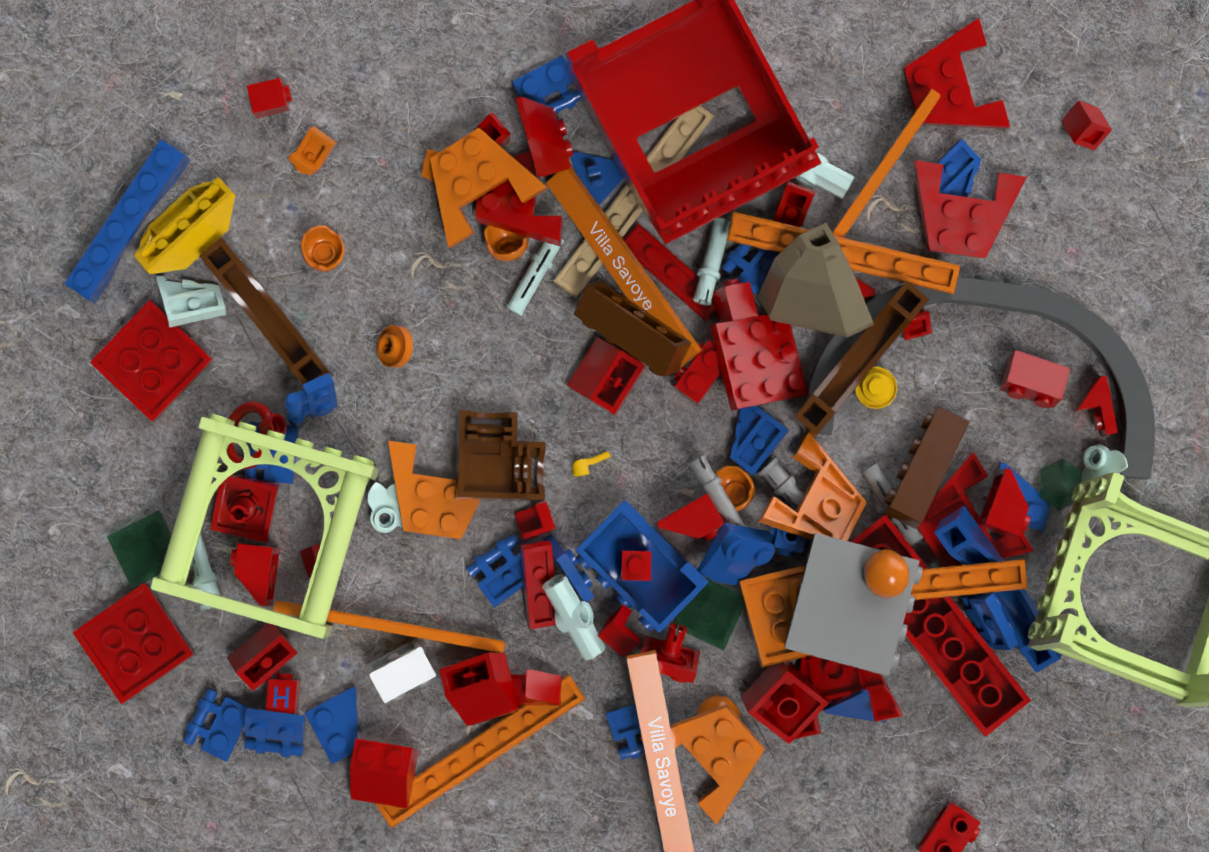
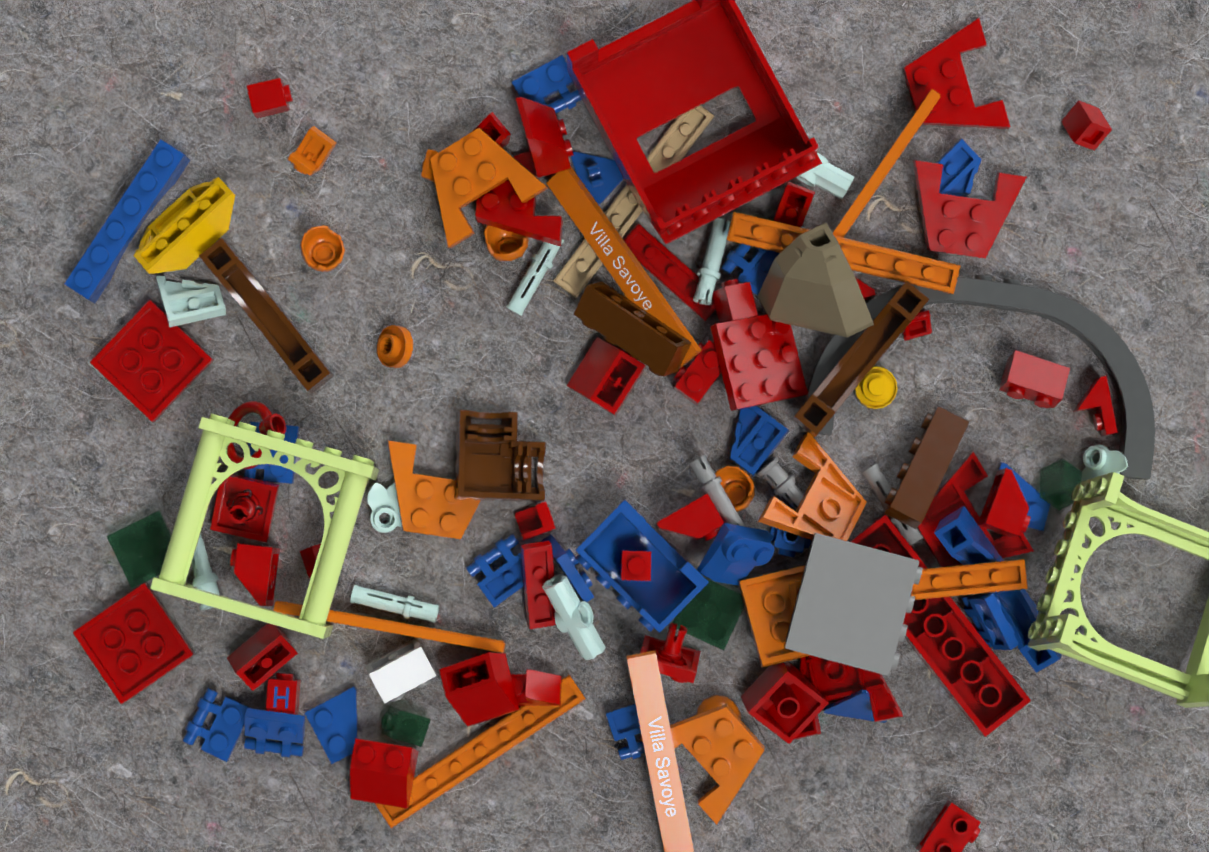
(315, 399): blue plate -> none
(405, 606): none -> light aqua pin
(405, 726): none -> clear green bracket
(580, 467): yellow hand -> none
(617, 634): red panel -> none
(886, 574): orange hair -> none

